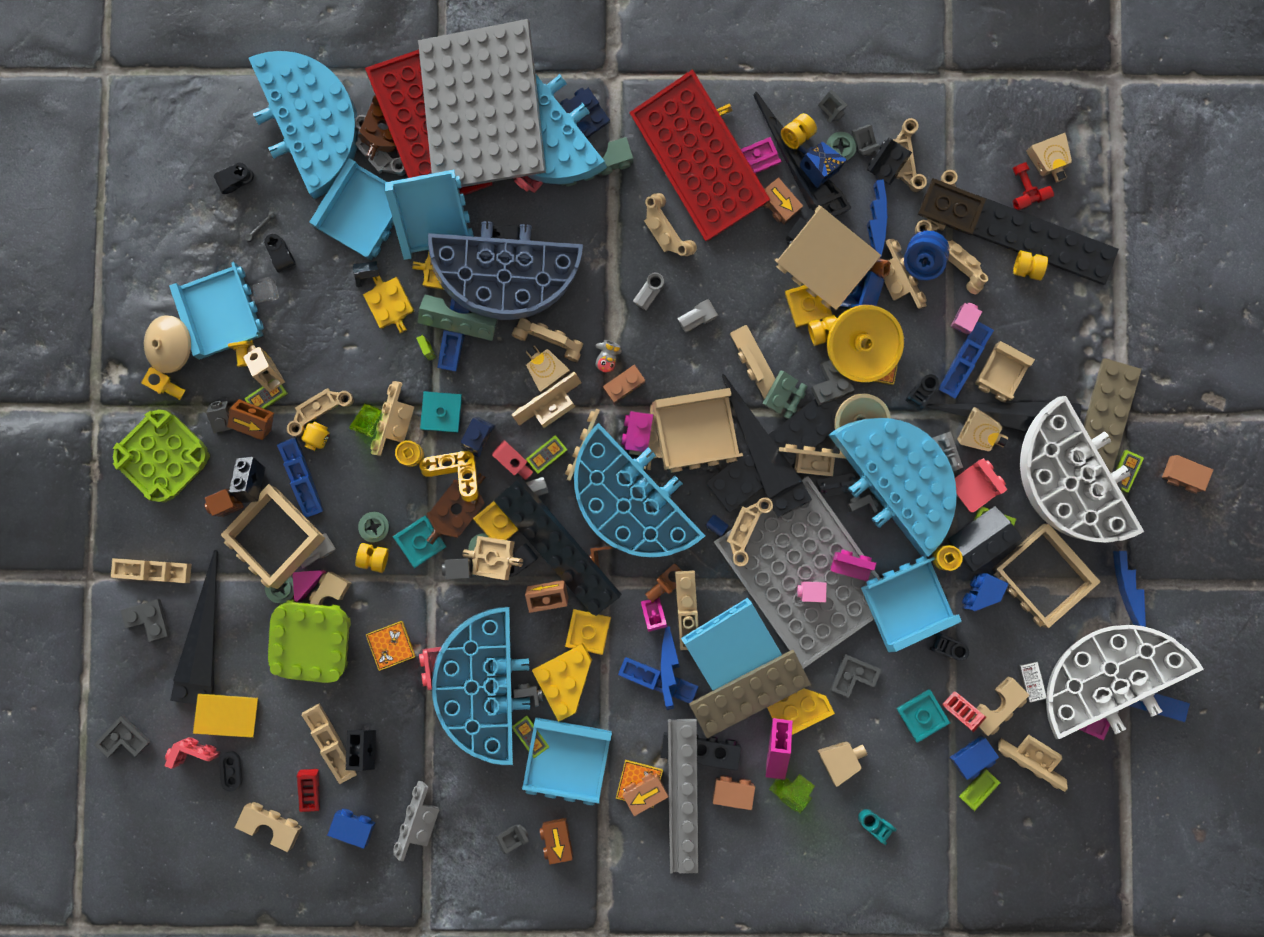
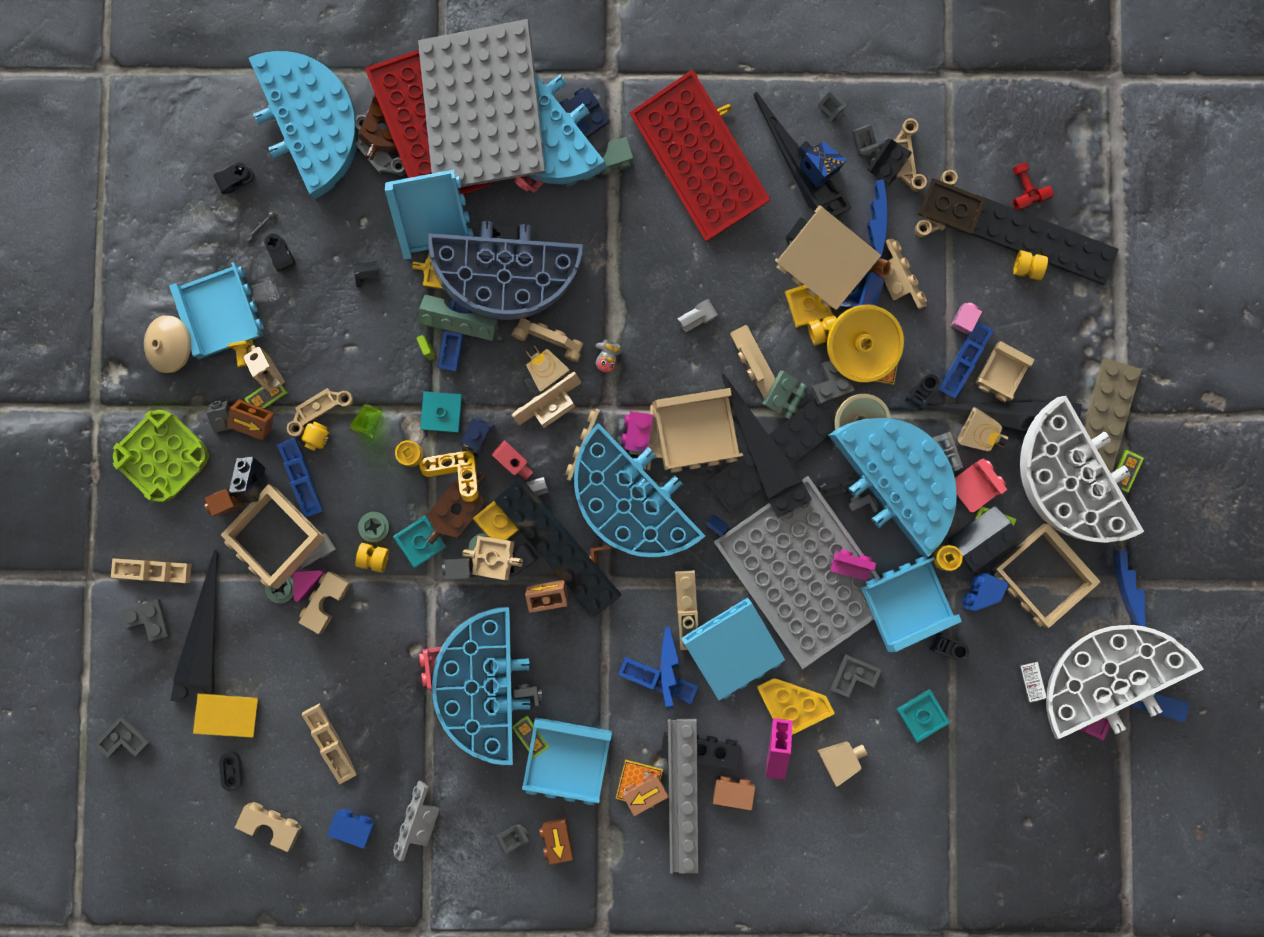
(164, 384): yellow bracket -> none
(177, 754): coral bracket -> none
(308, 642): lime plate -> none
(308, 777): red slope -> none
(356, 211): medium azure panel -> none
(360, 750): black brick -> none
(389, 303): yellow plate -> none
(390, 645): tile -> none
(394, 420): tan bracket -> none
(546, 454): tile -> none
(564, 680): yellow plate -> none
(589, 630): yellow tile -> none
(624, 384): nougat brick -> none
(648, 292): light grey piece -> none
(653, 614): dark pink slope -> none
(663, 230): tan plate -> none
(664, 584): dark orange bracket -> none
(744, 527): tan plate -> none
(749, 693): dark tan plate -> none
(762, 155): dark pink plate -> none
(783, 202): nougat brick -> none
(795, 793): clear neon green tile -> none
(798, 131): yellow wheel -> none
(812, 461): tan bracket -> none
(812, 591): bright pink brick -> none
(846, 140): sand green gear -> none
(878, 827): teal piece -> none
(926, 255): blue wheel -> none
(955, 702): slope -> none
(968, 265): tan plate -> none
(974, 758): blue brick -> none
(979, 789): lime tile -> none
(1011, 696): tan arch -> none
(1037, 758): tan bracket -> none
(1051, 156): tan torso -> none
(1187, 474): nougat brick -> none

